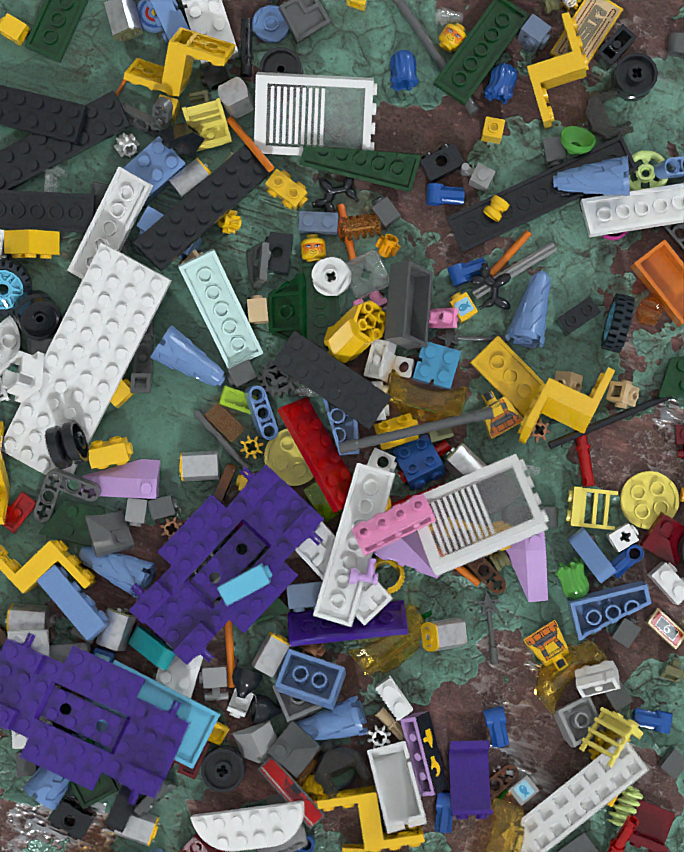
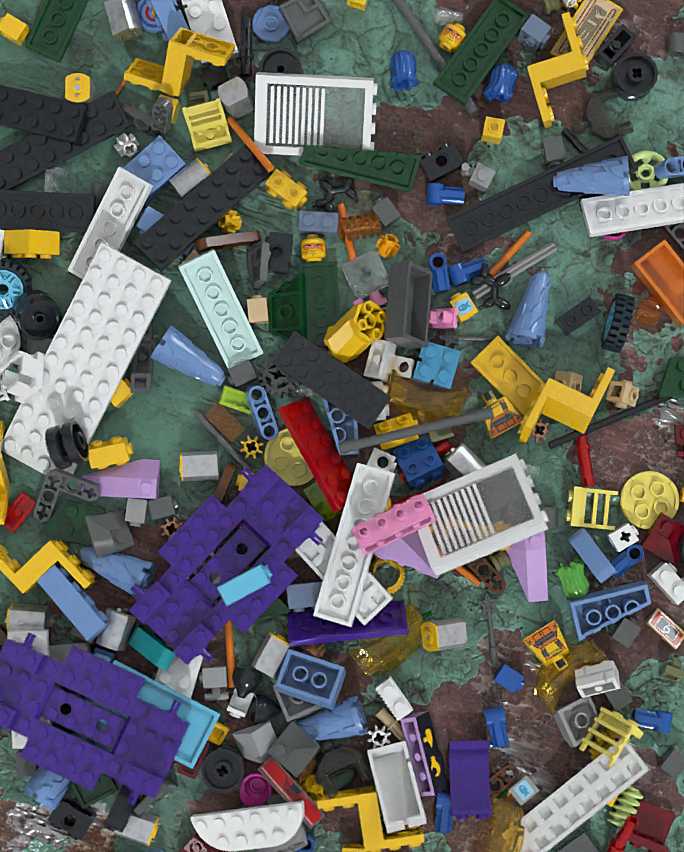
(79, 88): none -> yellow piece
(182, 138): black slope -> none
(227, 241): none -> beam
(255, 789): none -> dark pink hat
(320, 277): white plate -> none
(369, 577): lavender piece -> none
(440, 275): none -> blue piece
(496, 207): yellow wheel -> none
(509, 678): none -> blue brick
(577, 140): bright green piece -> none

